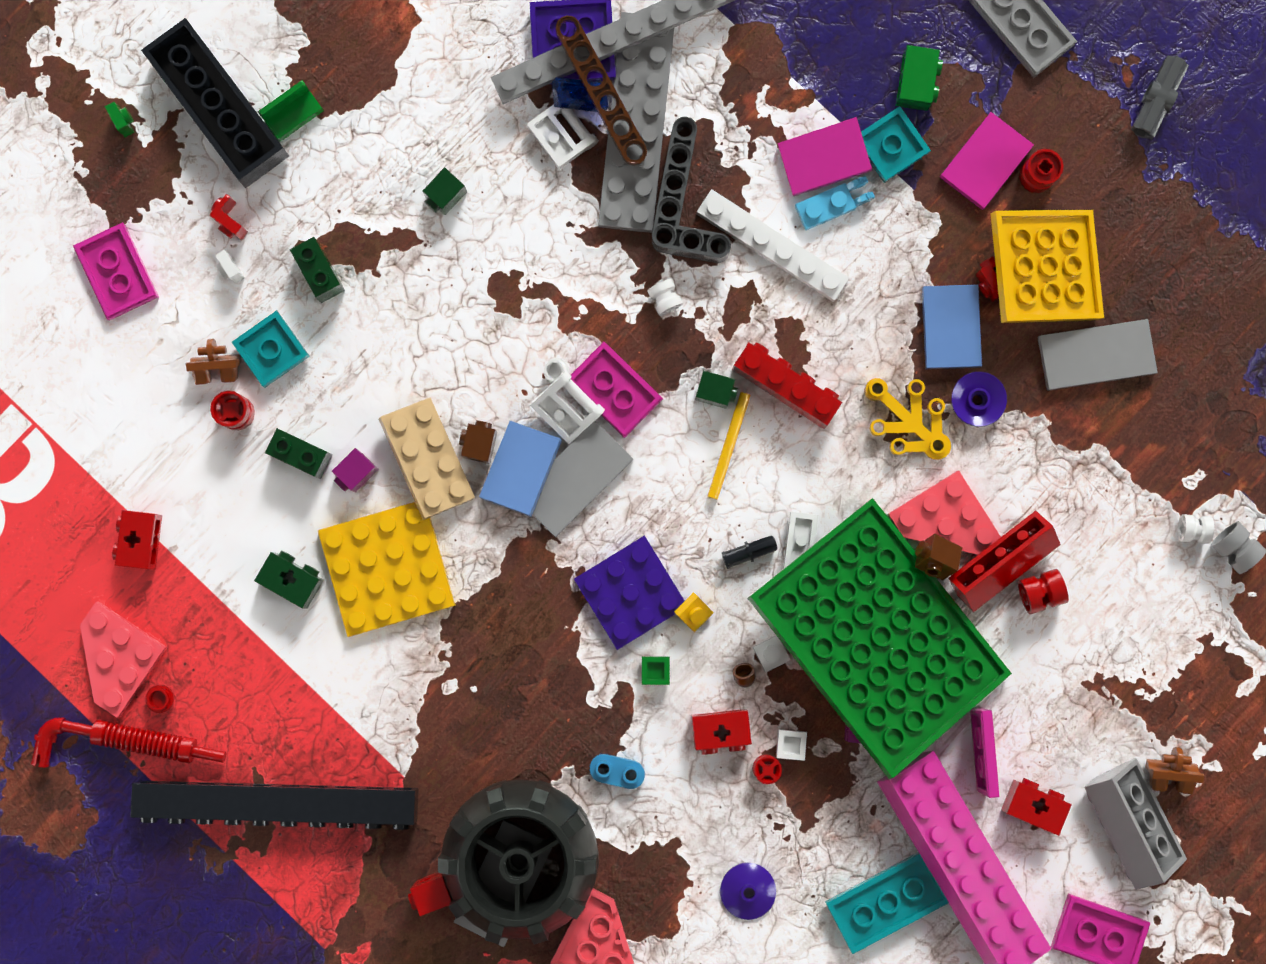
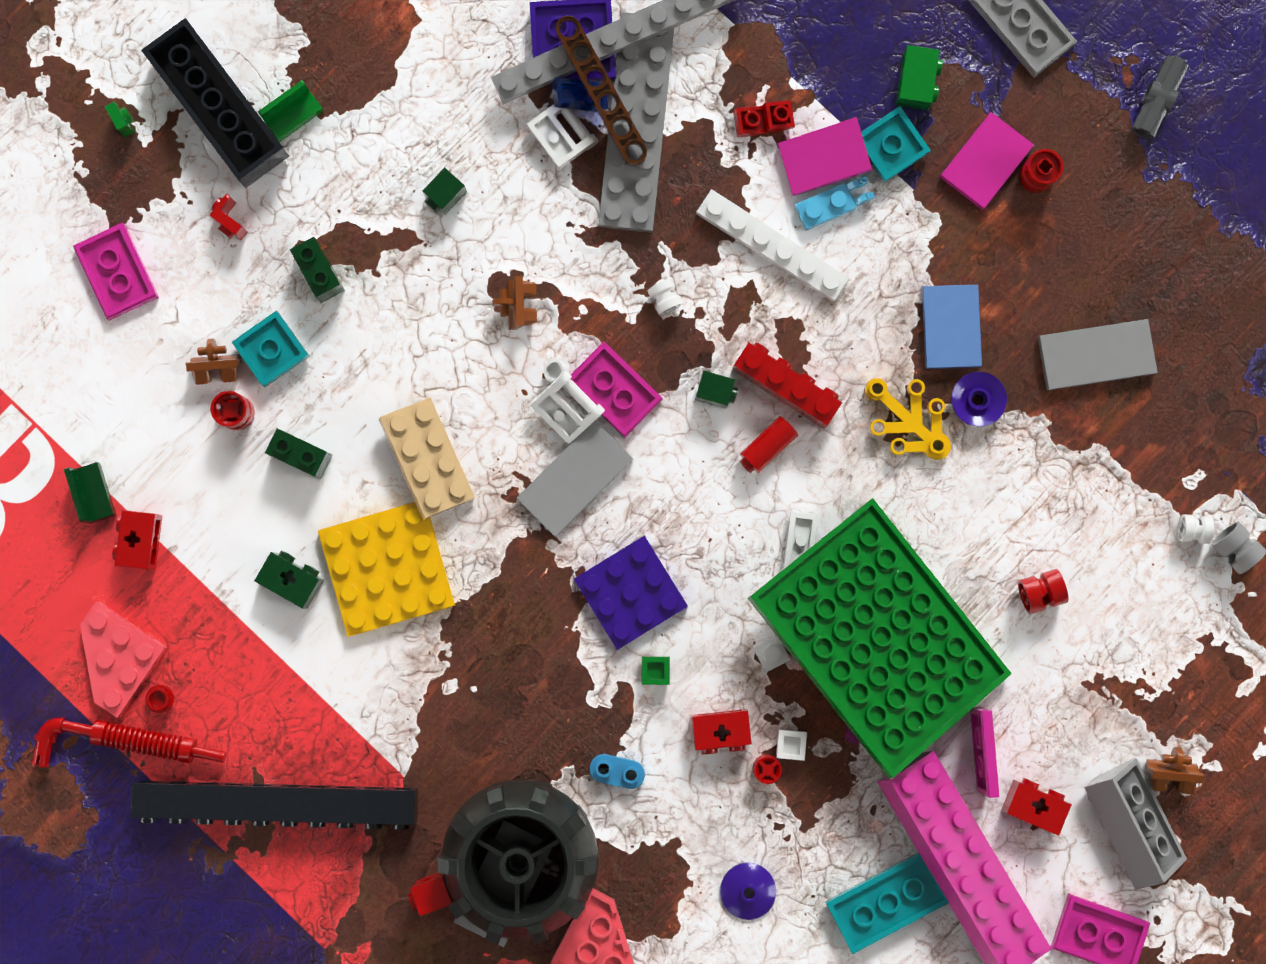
(90, 493): none -> dark green panel
(228, 267): white plate -> none
(354, 471): magenta brick -> none
(478, 441): reddish brown brick -> none
(512, 303): none -> dark orange hips
(520, 468): medium blue tile -> none
(675, 199): dark grey beam -> none
(693, 612): yellow plate -> none
(729, 445): yellow bar -> none
(744, 674): reddish brown hinge -> none
(749, 551): black axle -> none
(764, 119): none -> red slope
(768, 445): none -> red brick
(938, 557): reddish brown brick -> none
(949, 512): coral plate -> none
(988, 279): red bracket -> none
(1004, 561): red brick -> none
(1047, 265): yellow plate -> none

